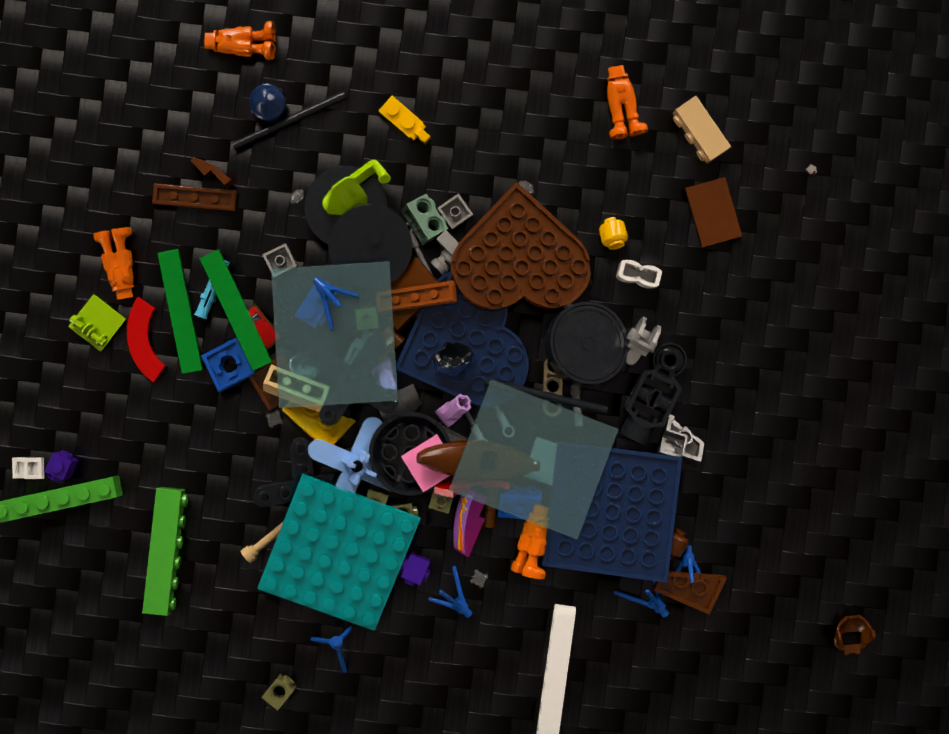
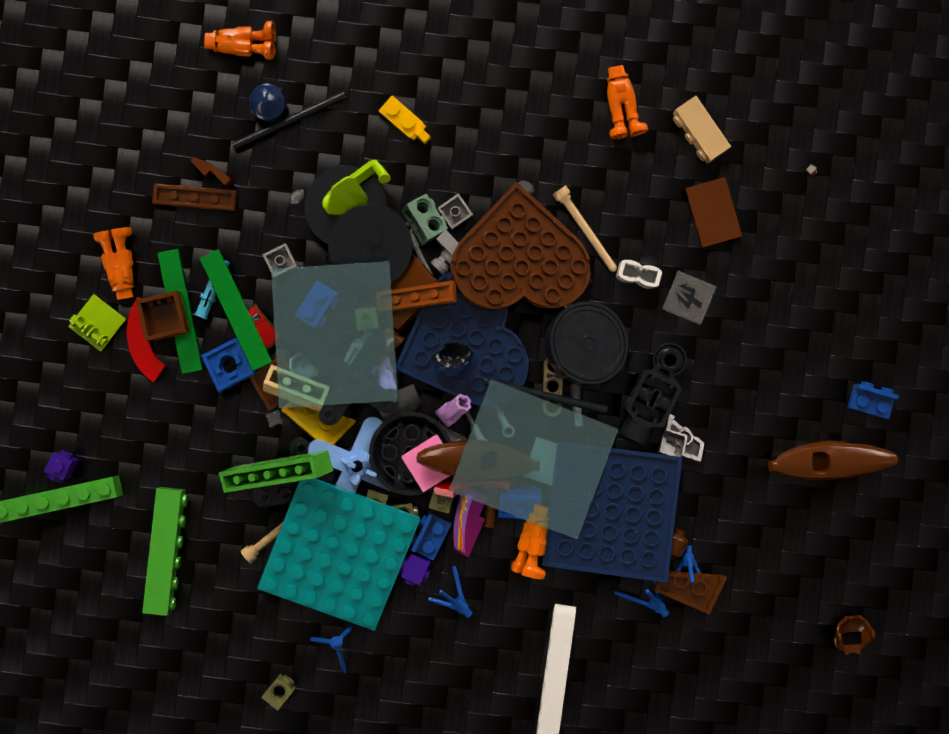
(28, 467): white slope -> none
(163, 316): none -> reddish brown piece
(276, 471): none -> bright green brick
(326, 291): blue plant -> none
(431, 535): none -> blue bracket
(479, 578): clear piece -> none
(564, 197): none -> tan piece
(613, 233): yellow head -> none
(641, 341): light grey hinge -> none
(689, 297): none -> clear tile
(832, 460): none -> reddish brown piece
(872, 400): none -> blue bracket

